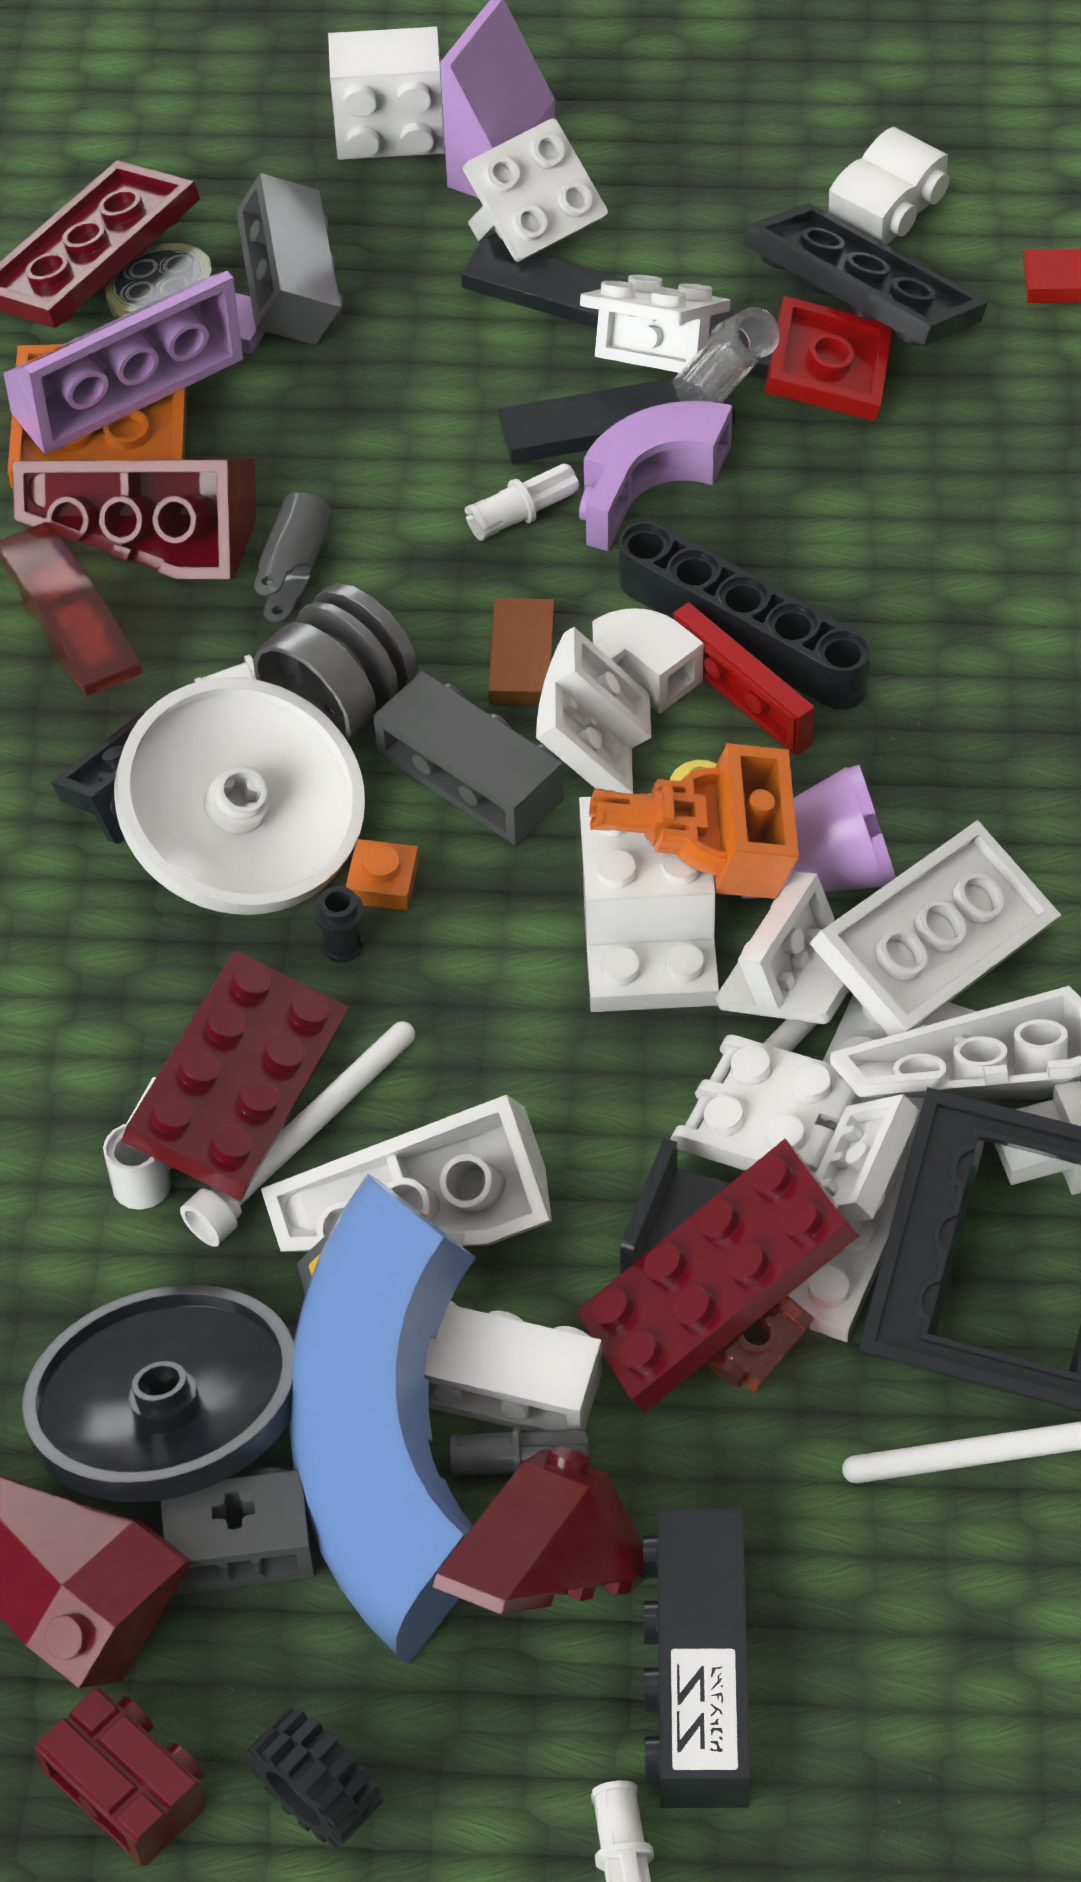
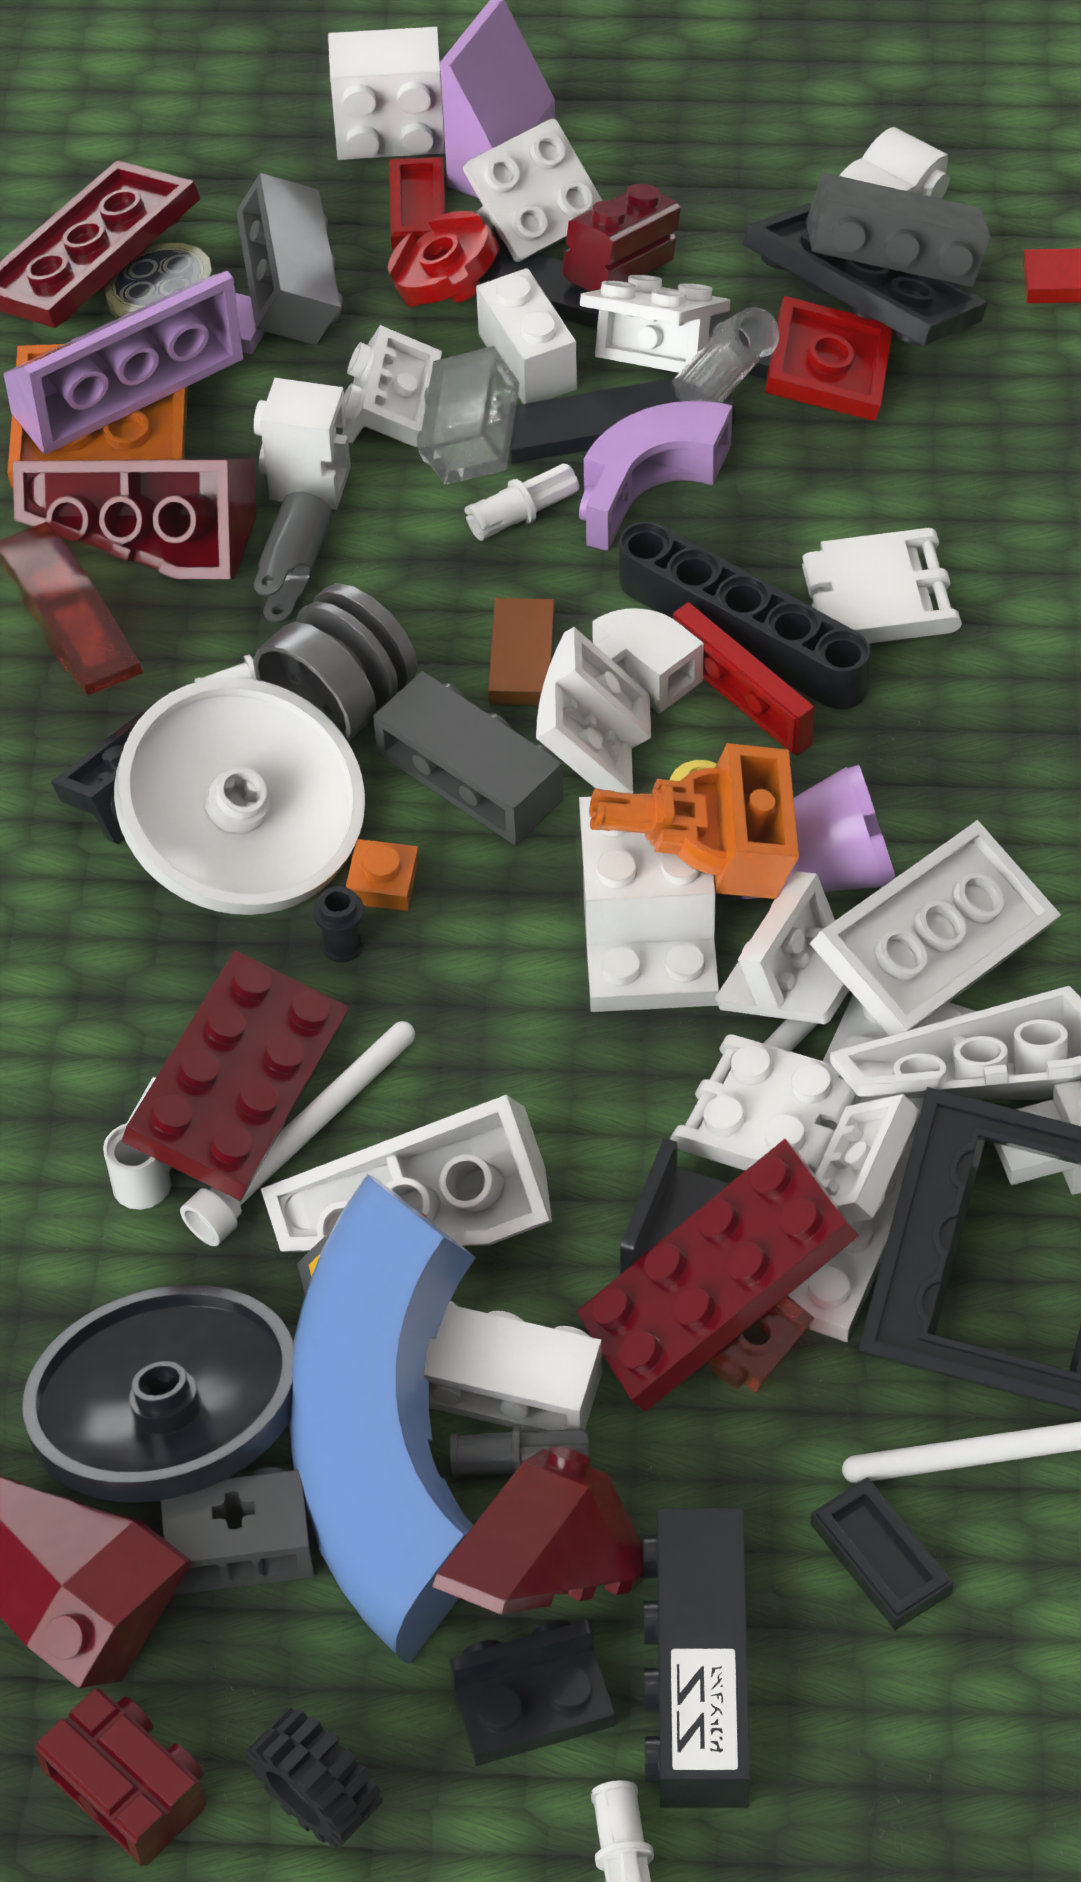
(301, 440): none -> white brick
(388, 386): none -> white bracket
(415, 196): none -> red tile
(443, 260): none -> red plate
(468, 415): none -> clear brick
(528, 335): none -> white brick
(530, 1691): none -> black bracket
(621, 237): none -> dark red brick
(880, 585): none -> white plate
(881, 1553): none -> black tile
(897, 229): none -> dark grey brick

